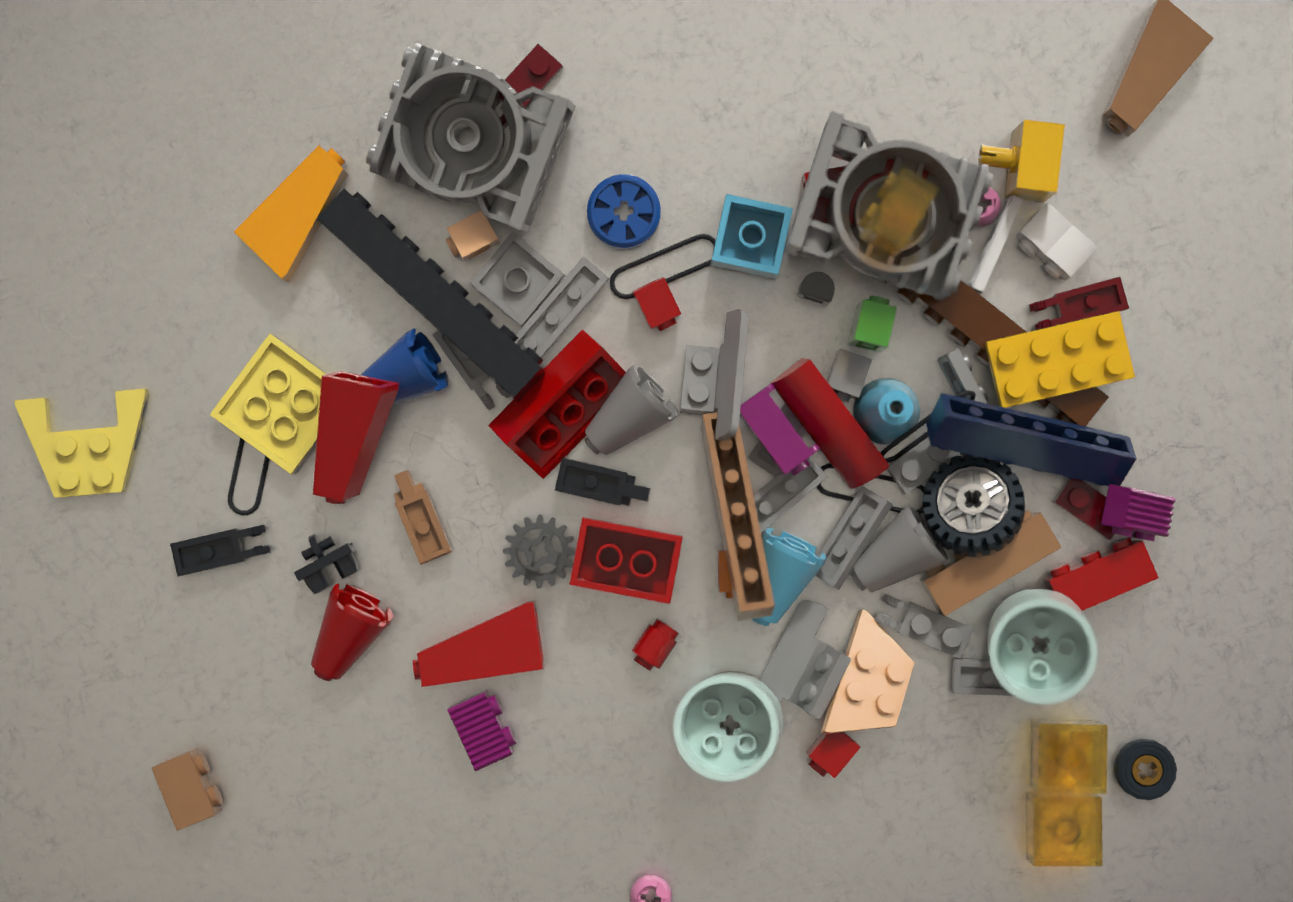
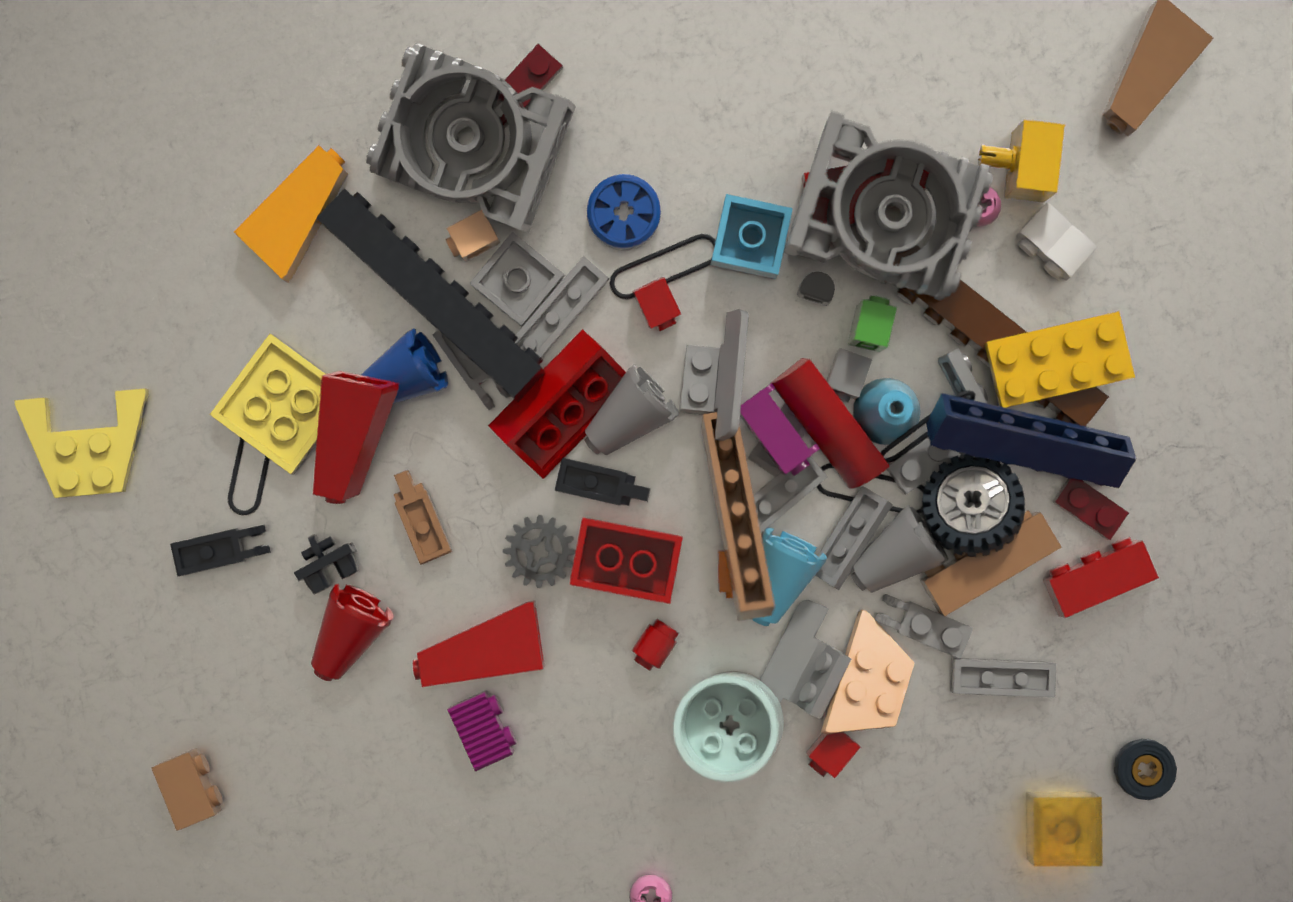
(901, 208): clear yellow brick -> none
(995, 243): white tile -> none
(1039, 673): light aqua brick -> none
(1068, 756): clear yellow brick -> none
(1084, 302): dark red hinge -> none
(1137, 511): magenta brick -> none

